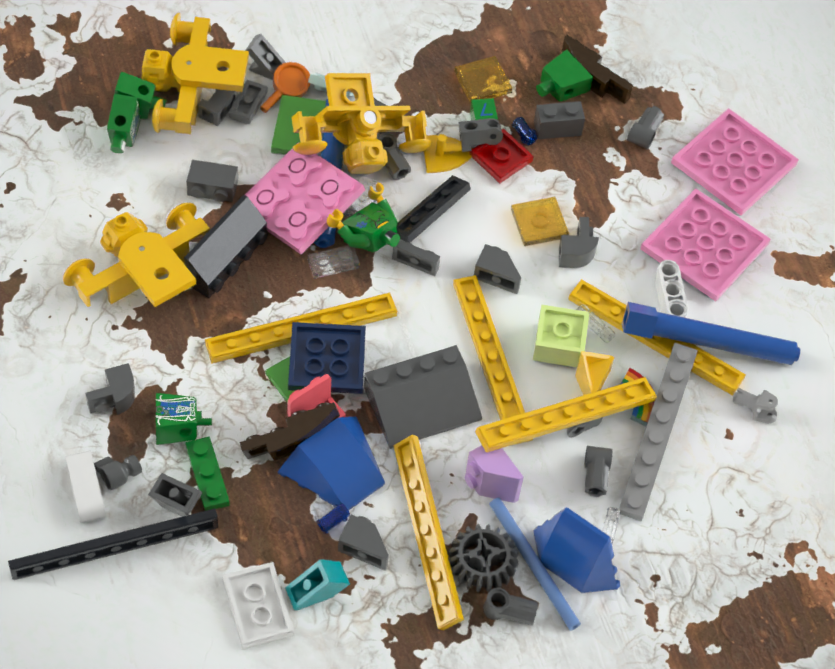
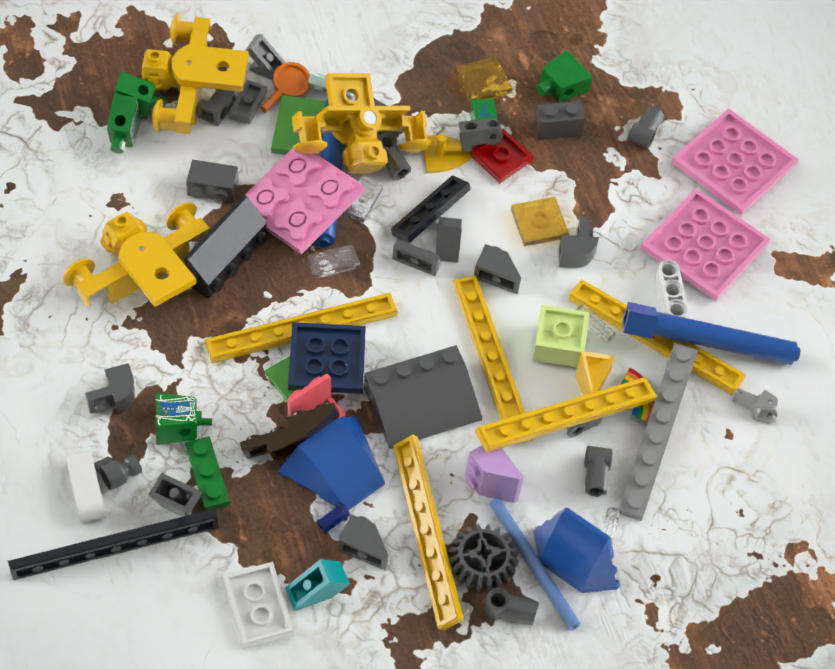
(369, 227): green torso -> none
(448, 239): none -> dark grey slope
(527, 135): clear blue pin -> none
(603, 79): dark brown slope -> none

